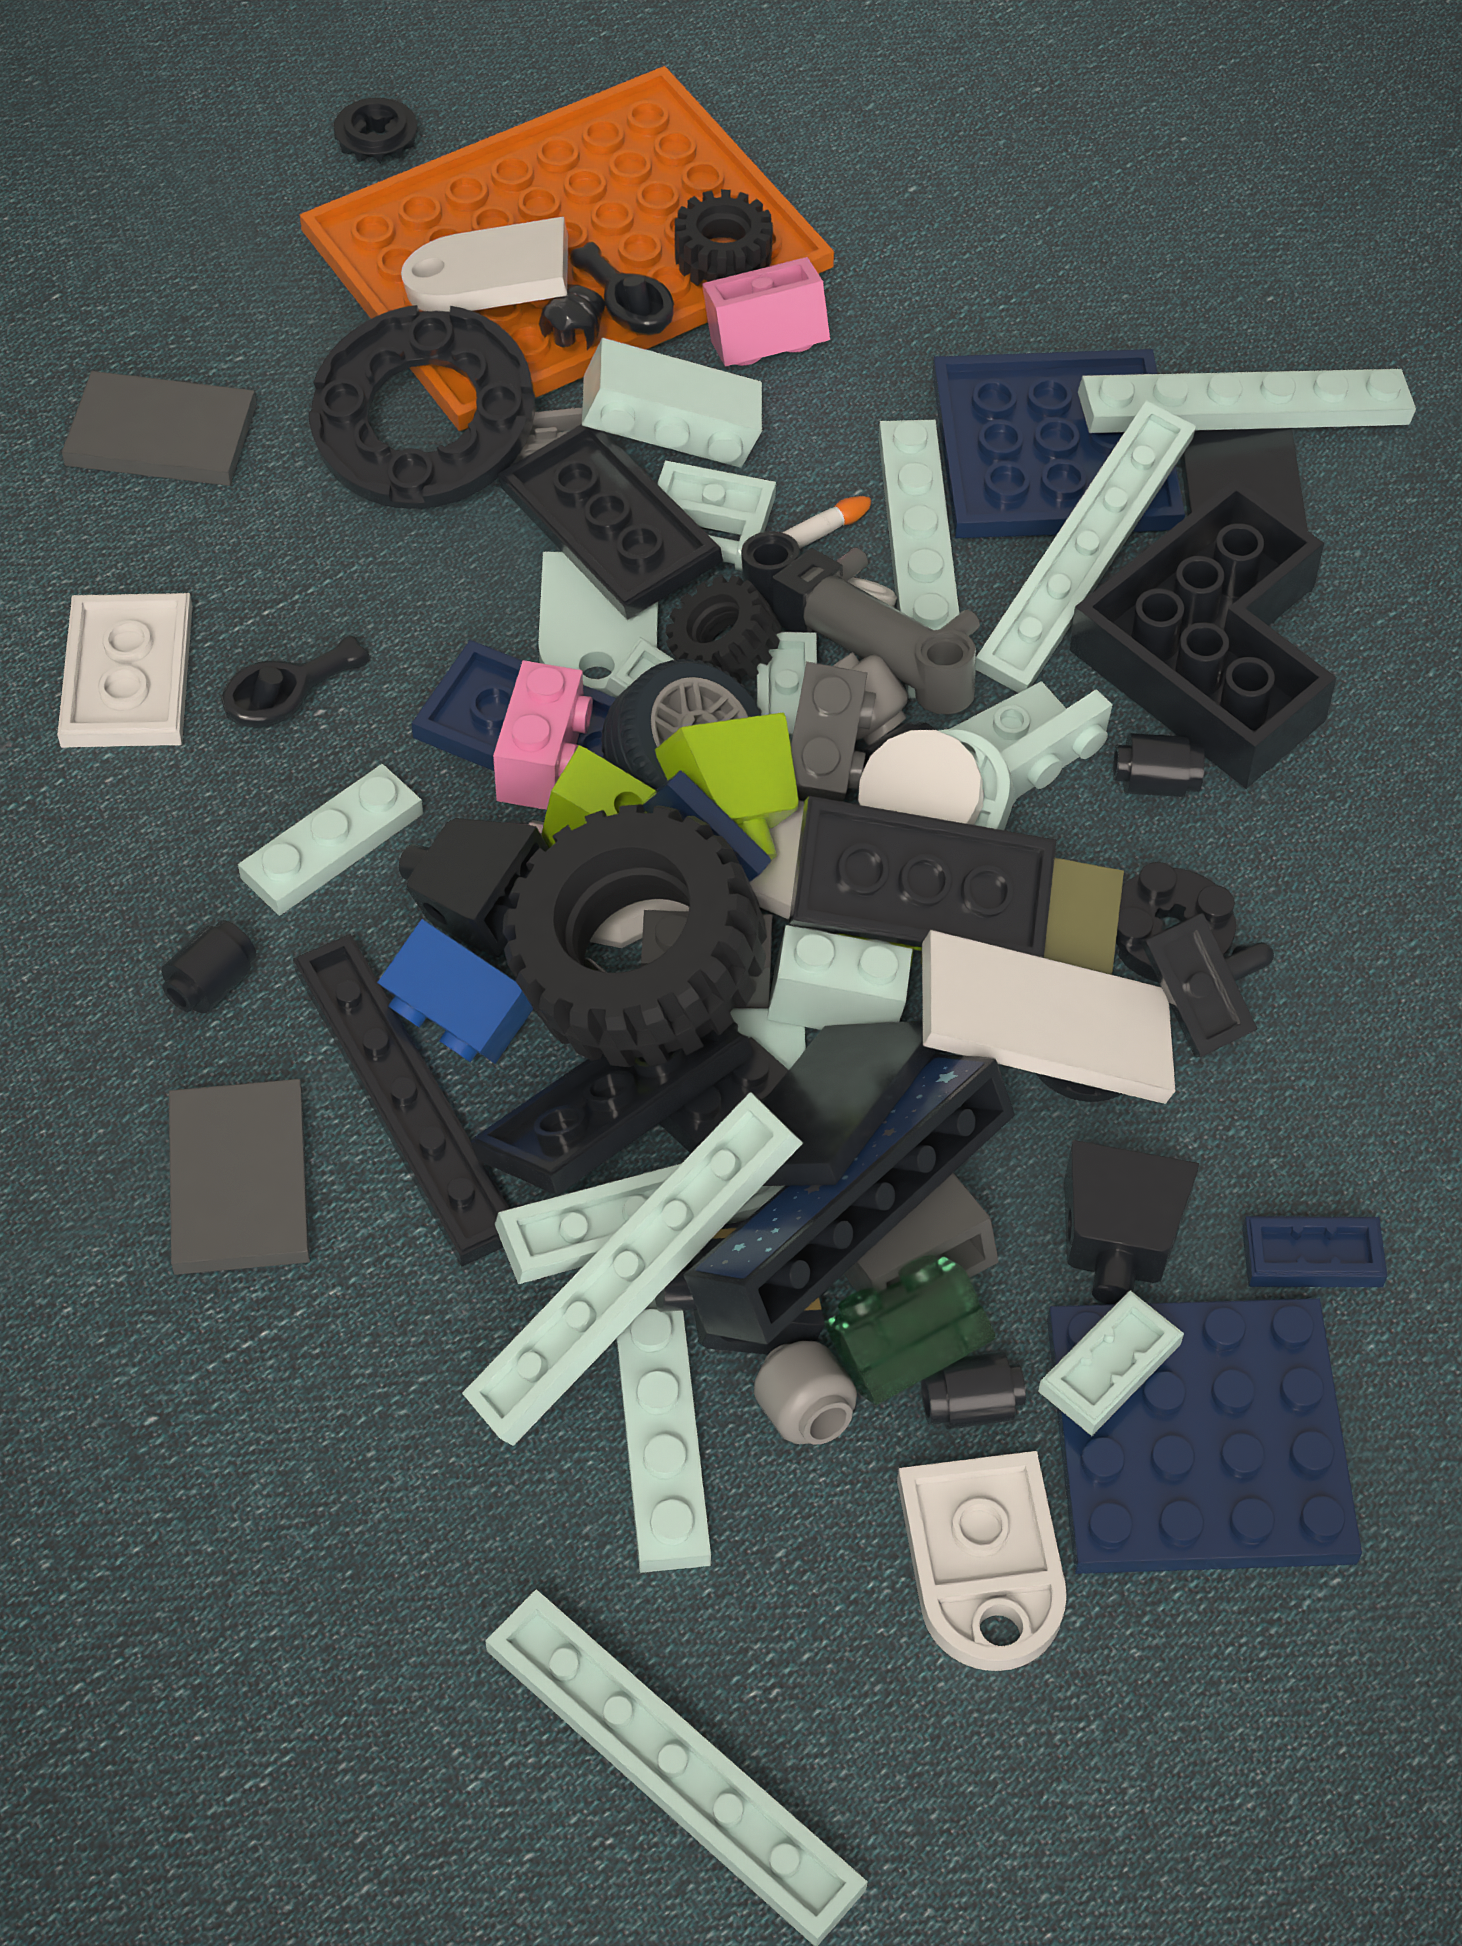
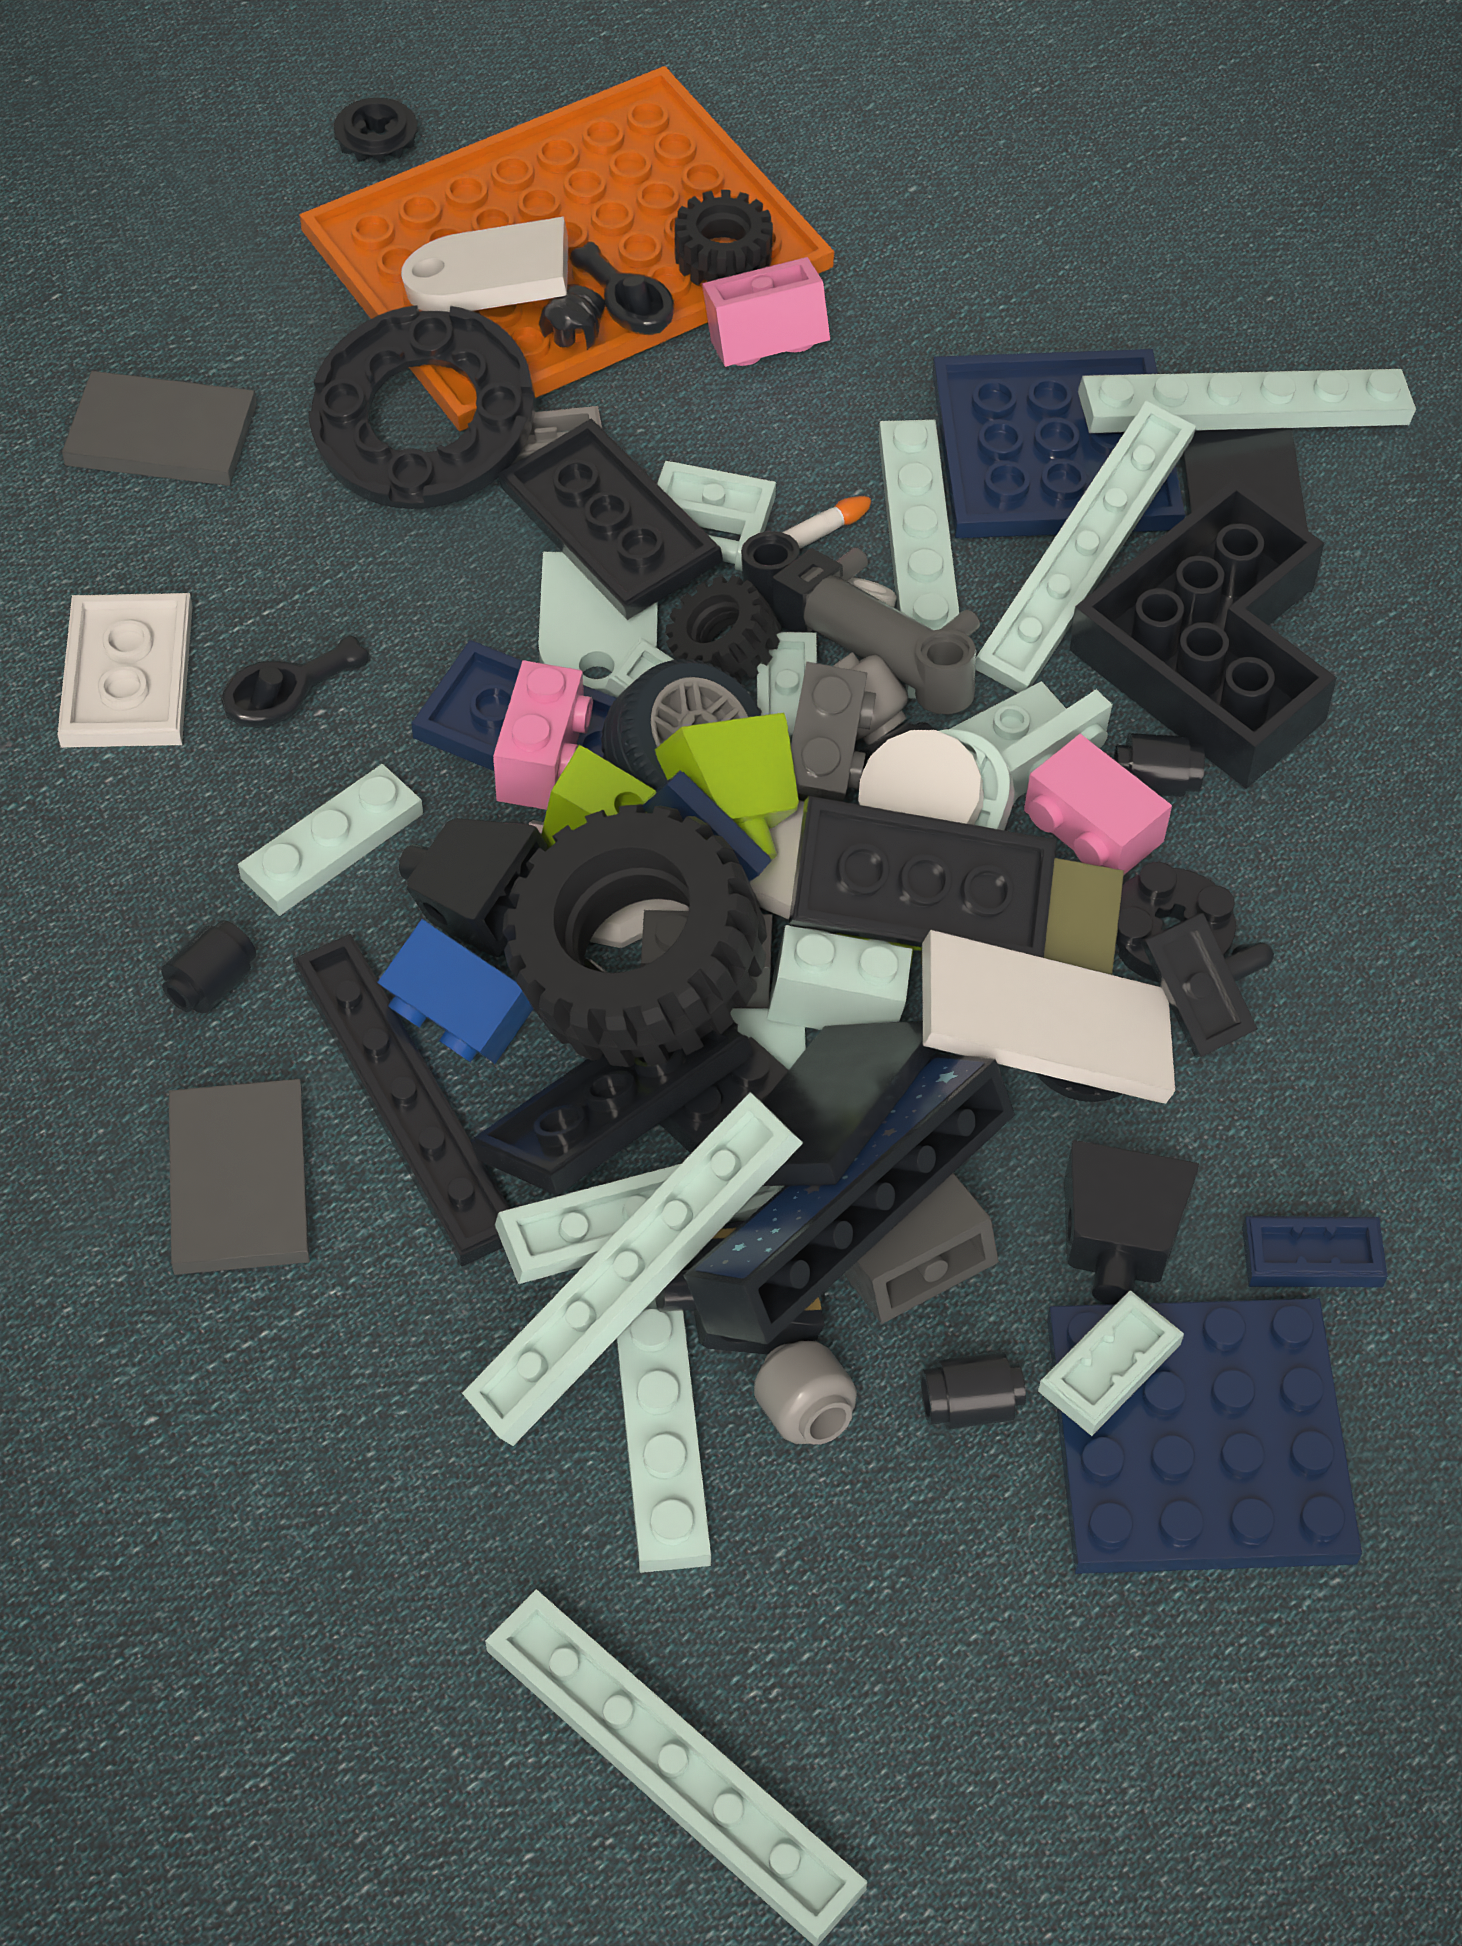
(672, 403): light aqua brick -> none
(909, 1327): clear green brick -> none
(984, 1551): white tile -> none
(1096, 806): none -> bright pink brick

